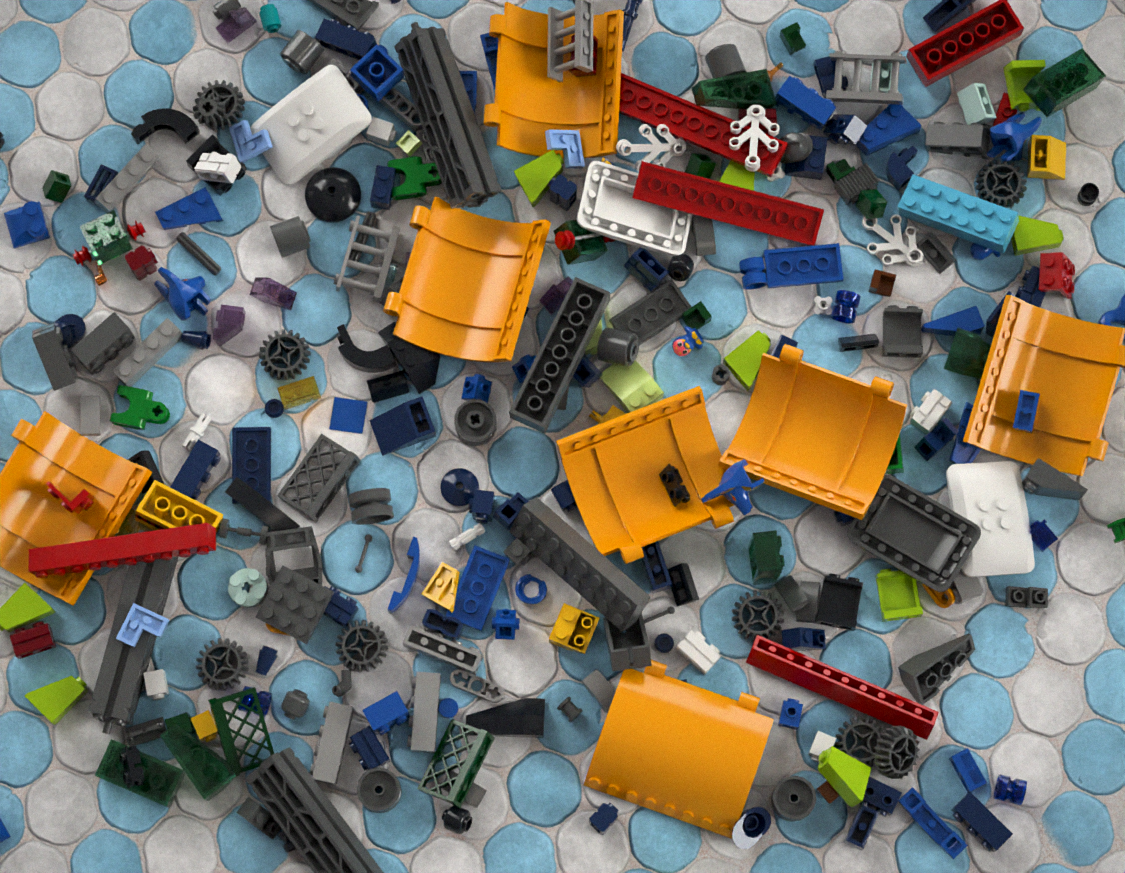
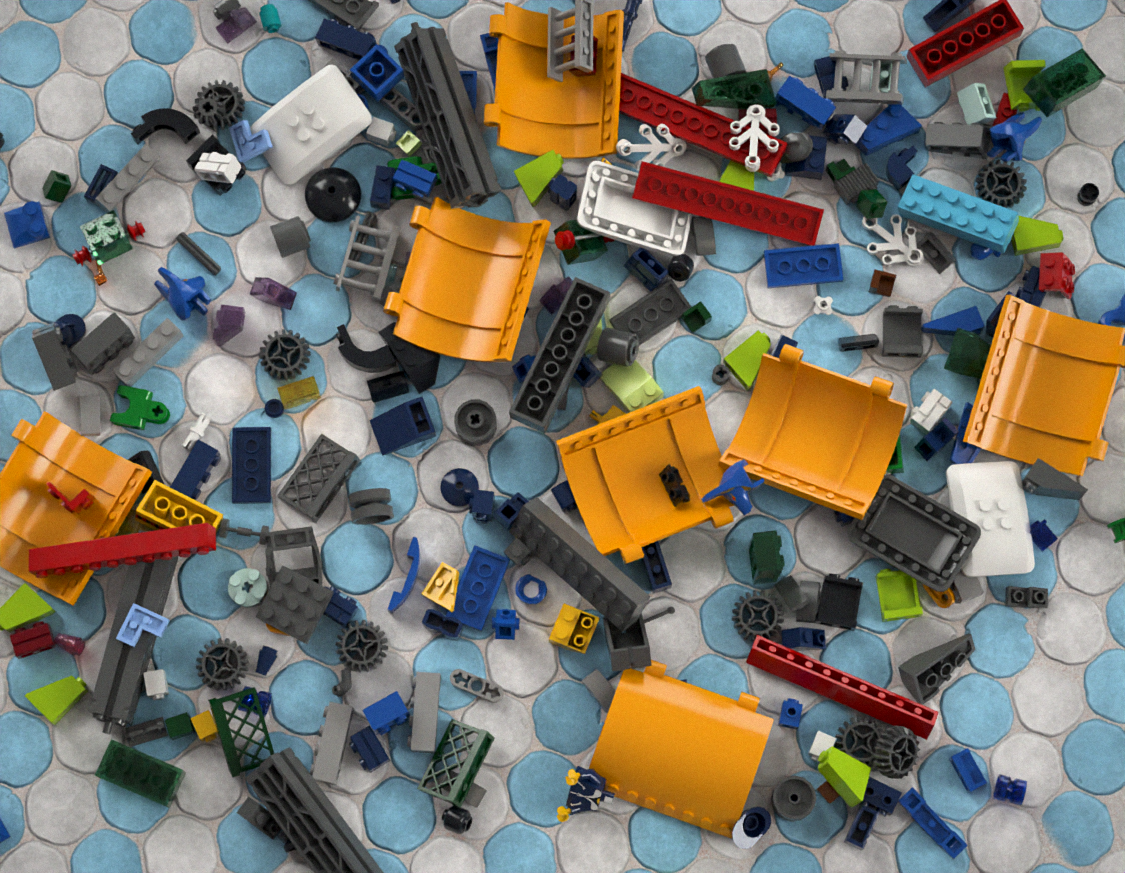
(72, 644): none -> clear pink cone
(129, 759): black hinge -> none
(141, 262): dark red brick -> none
(190, 210): blue wing -> none
(198, 339): dark blue cone -> none
(201, 764): clear green wedge -> none
(260, 506): black slope -> none
(295, 704): dark grey head -> none
(301, 52): dark grey piece -> none
(348, 415): blue sticker -> none
(368, 538): dark grey hinge -> none
(382, 801): dark grey wheel -> none
(415, 179): none -> blue brick
(443, 650): light grey brick -> none
(448, 708): blue tile -> none
(467, 536): white axle -> none
(476, 388): blue brick -> none
(512, 719): black wedge -> none
(569, 709): dark grey bush -> none
(570, 143): light blue plate -> none
(585, 793): none -> dark blue torso
(604, 818): dark blue brick -> none
(664, 643): dark blue plate -> none
(682, 584): black slope -> none
(685, 344): animal -> none
(698, 651): white brick -> none
(700, 165): dark green panel -> none
(752, 272): blue wheel -> none
(792, 39): dark green panel -> none
(845, 307): clear blue wheel -> none
(981, 822): dark blue brick -> none
(1026, 411): blue hinge -> none
(1046, 157): yellow slope -> none

